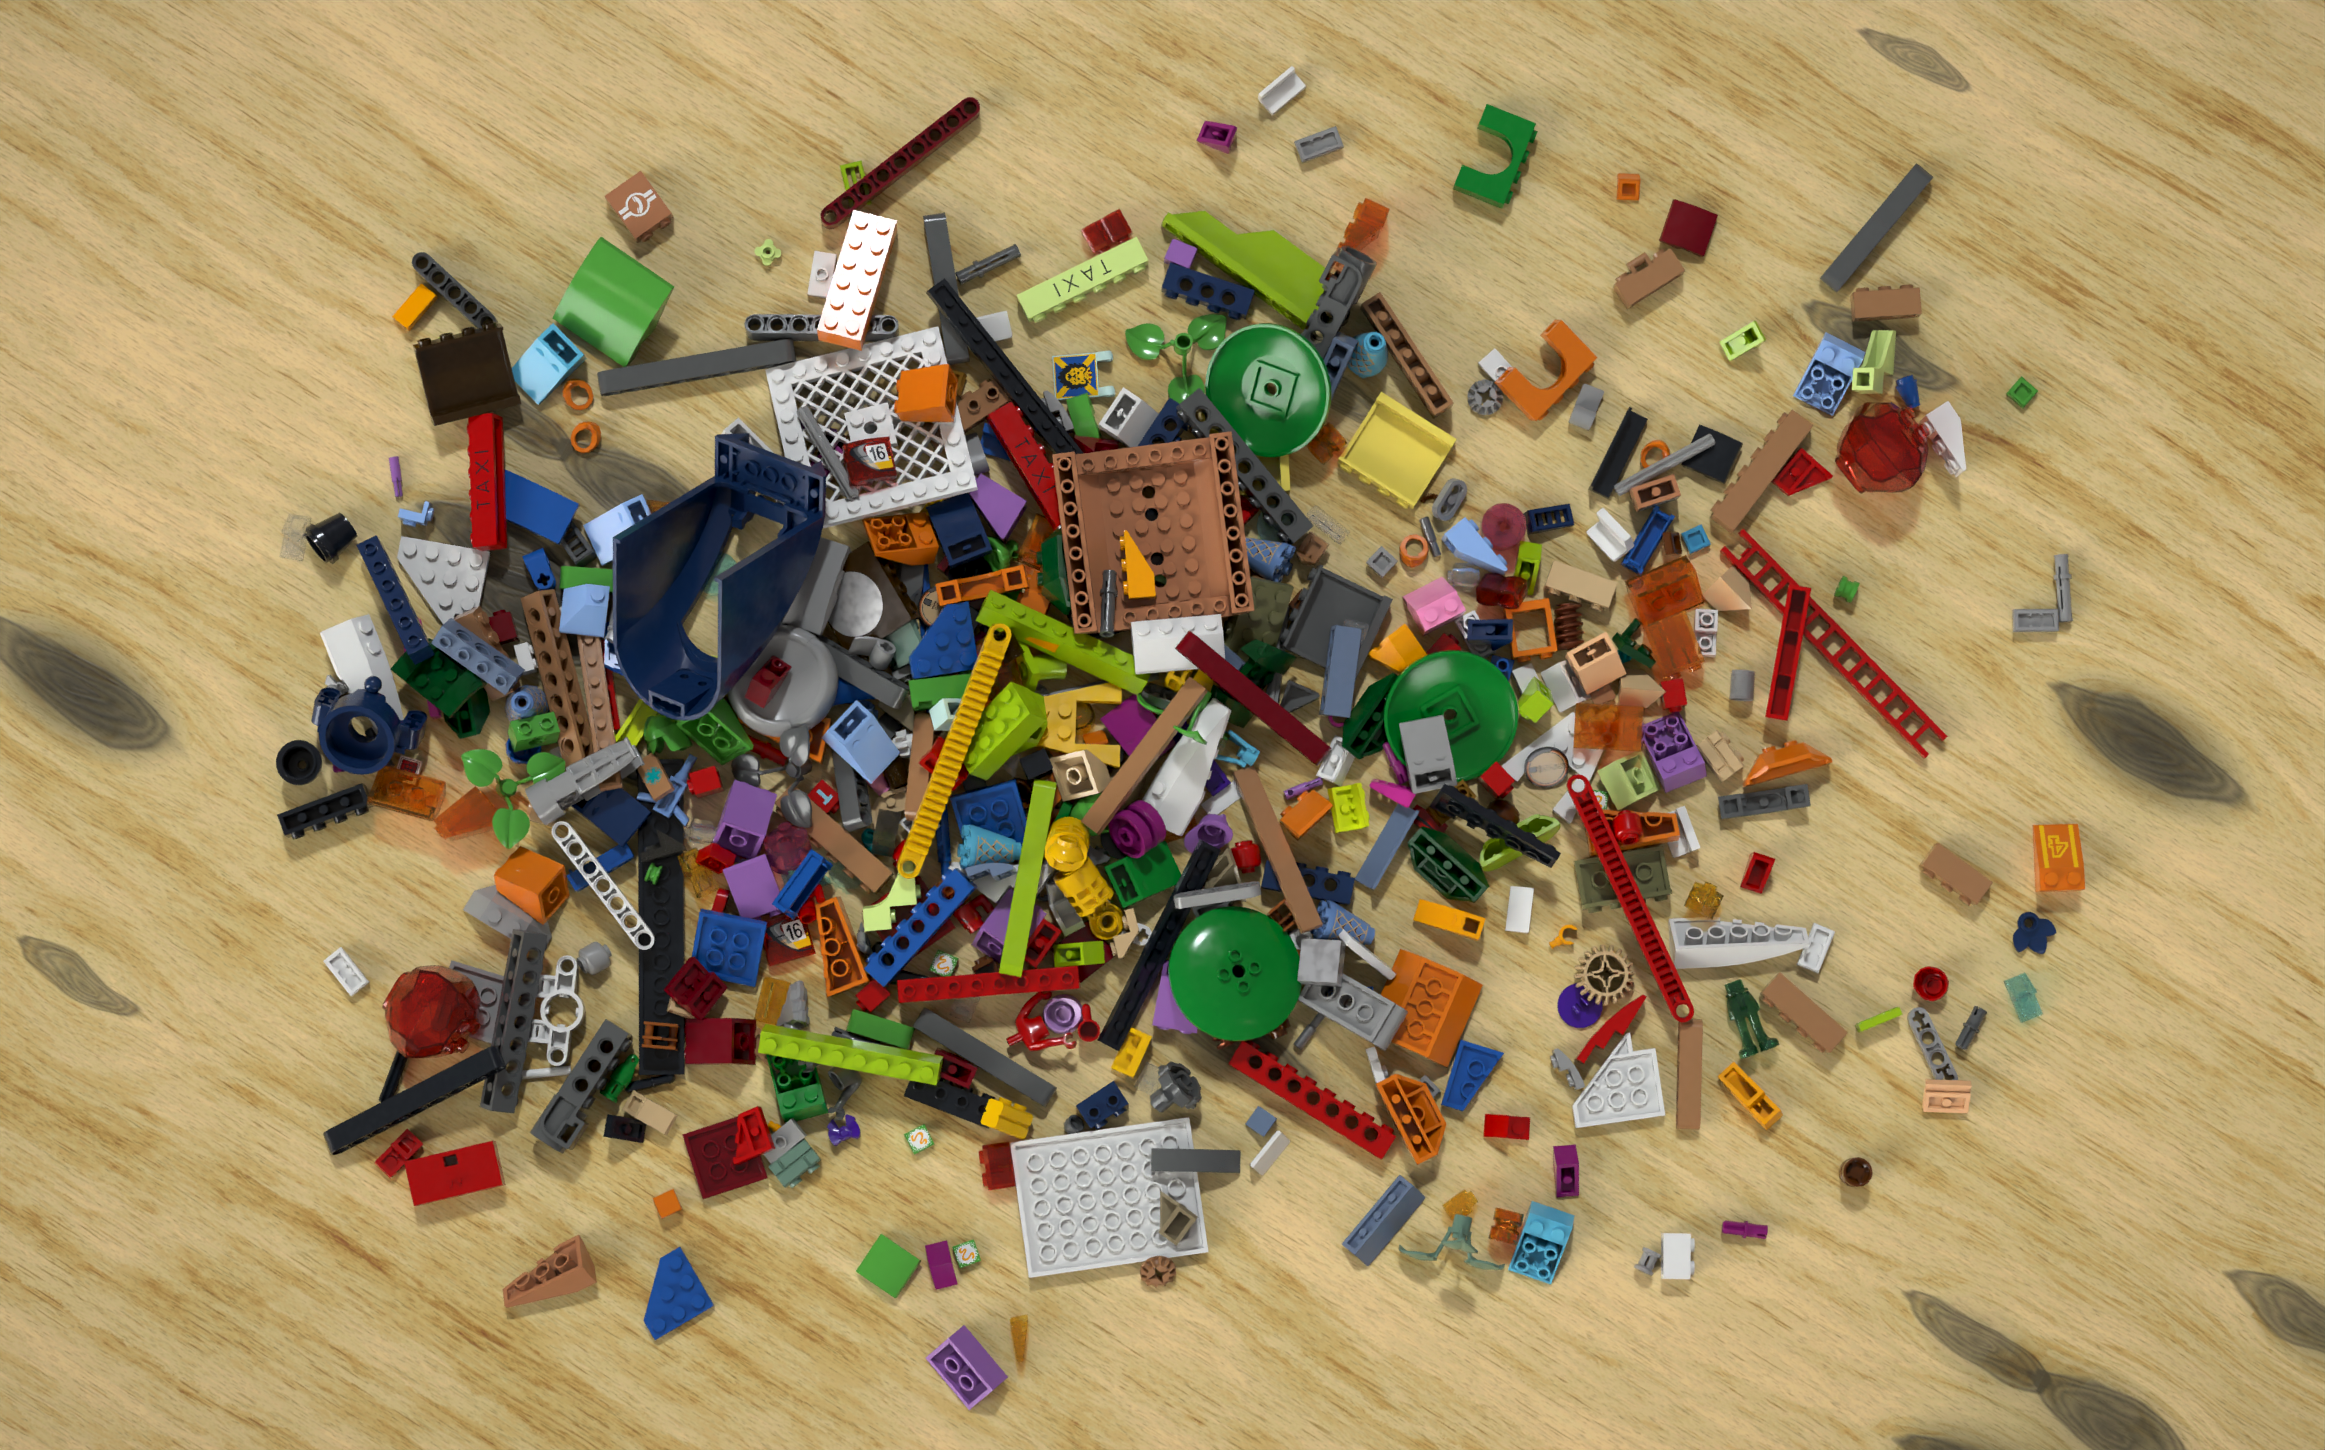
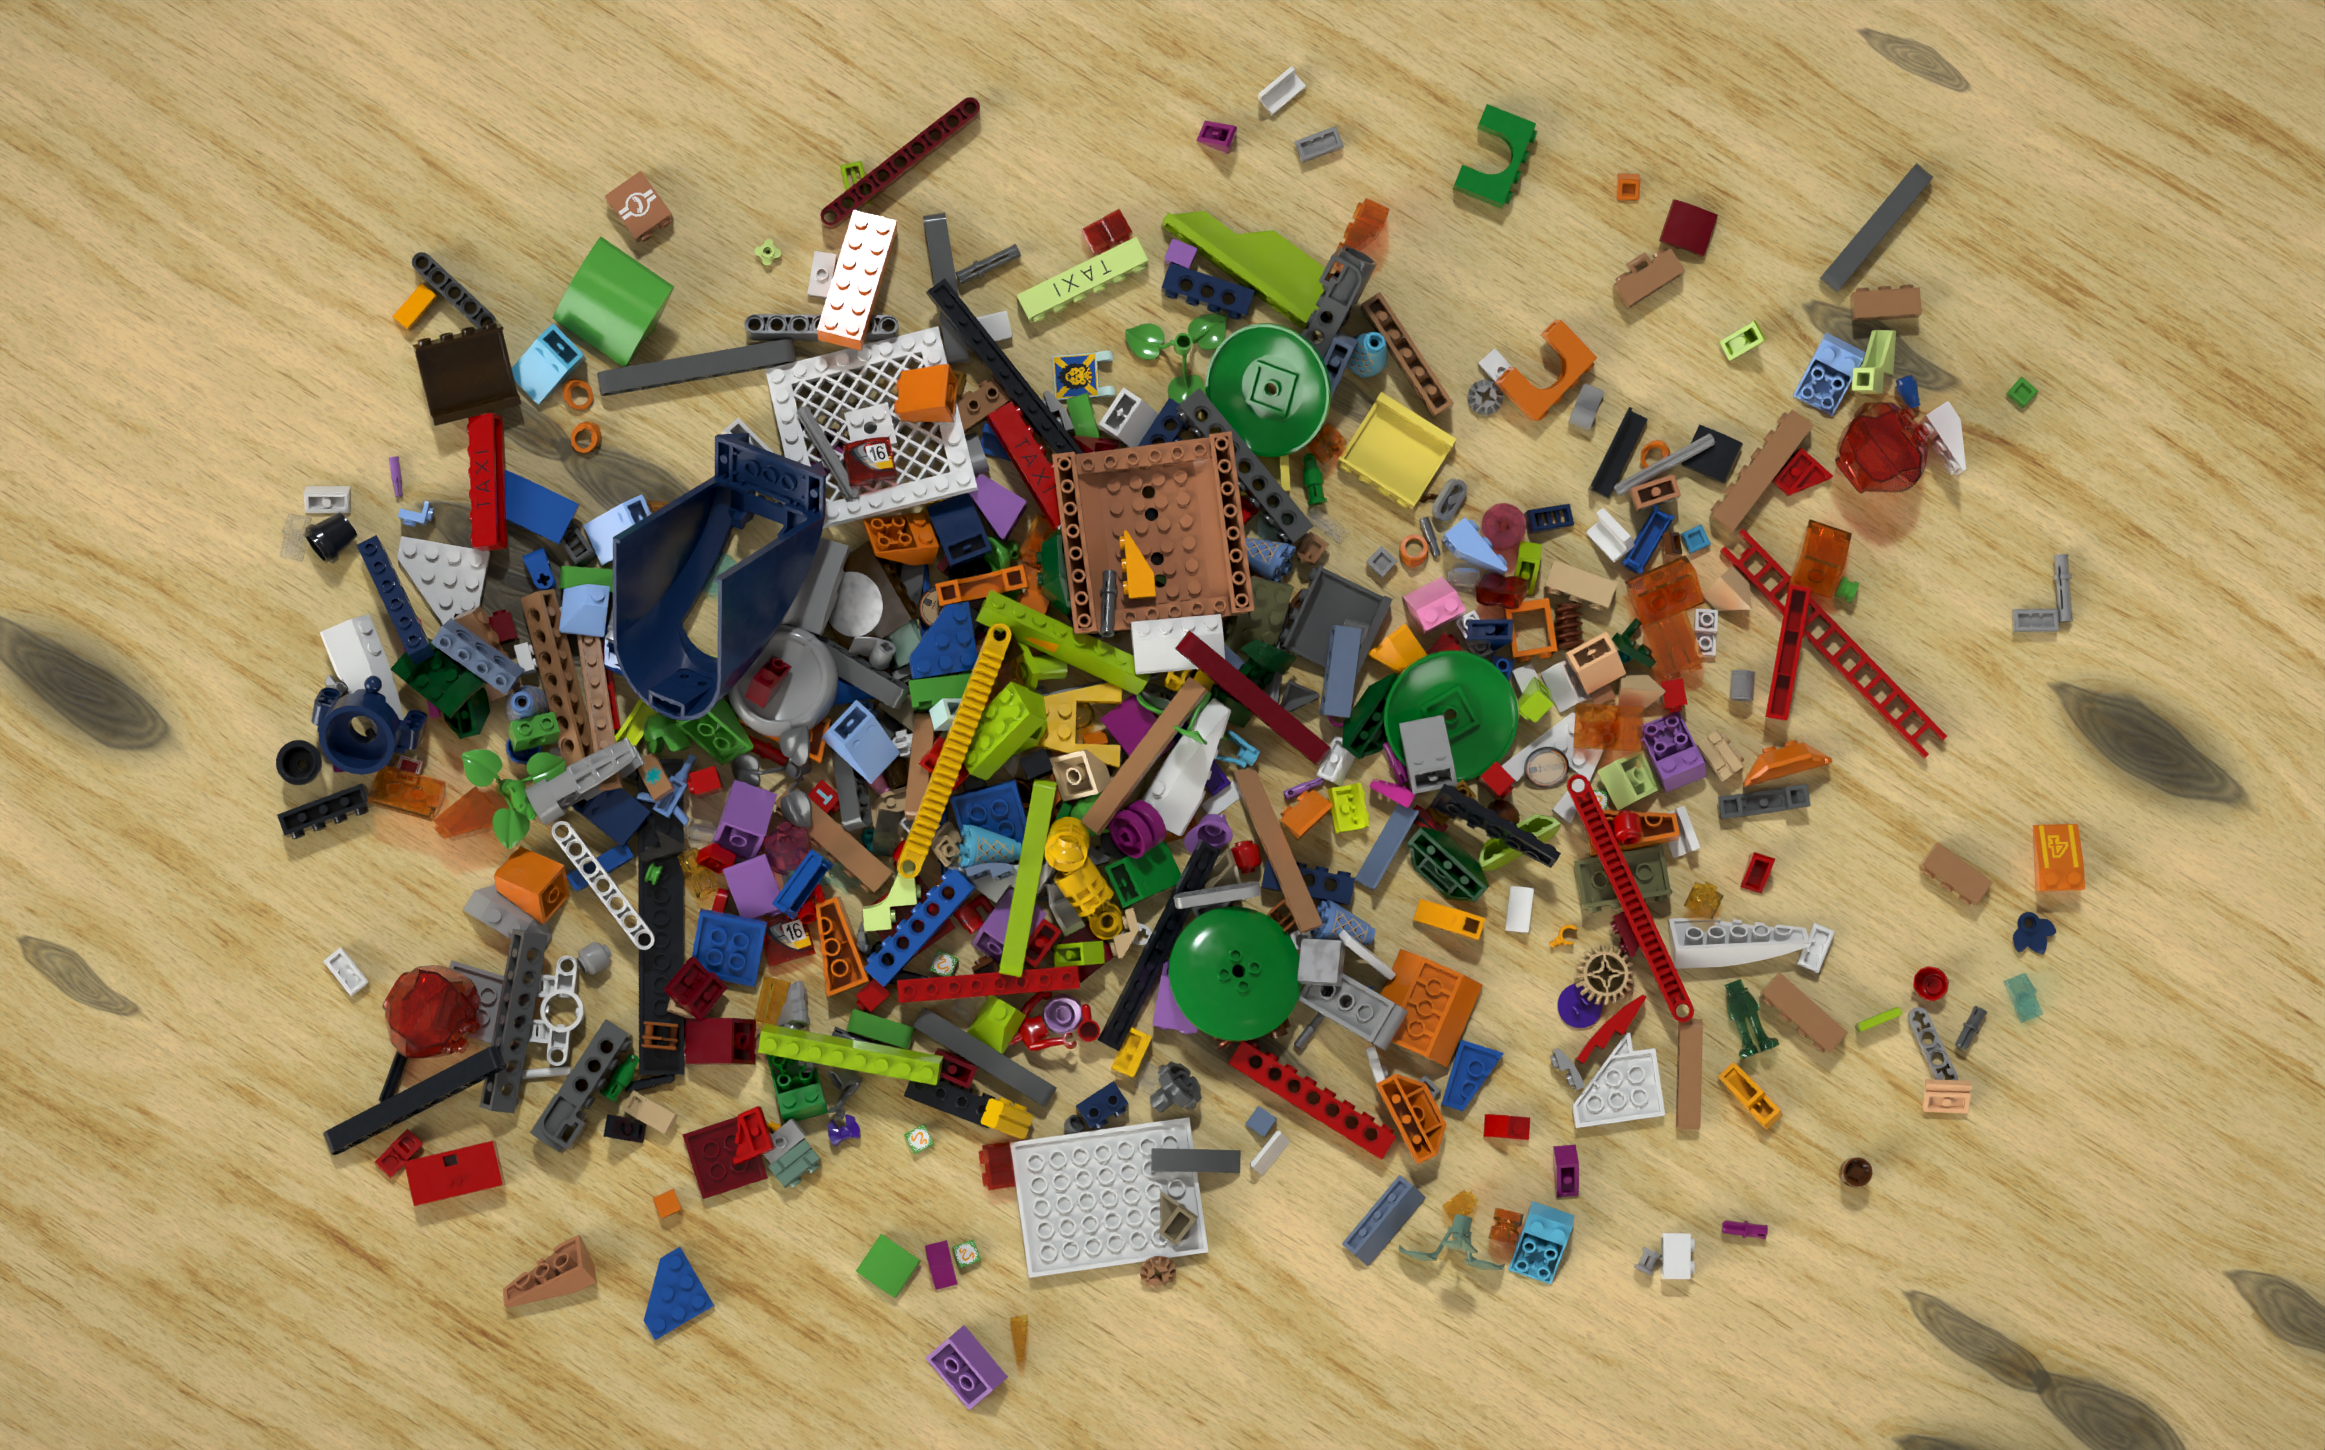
(327, 499): none -> white slope
(519, 798): none -> bright green piece
(945, 843): none -> tan slope
(996, 1024): none -> lime slope
(1313, 479): none -> green piece
(1628, 940): none -> dark red slope
(1820, 558): none -> clear orange slope

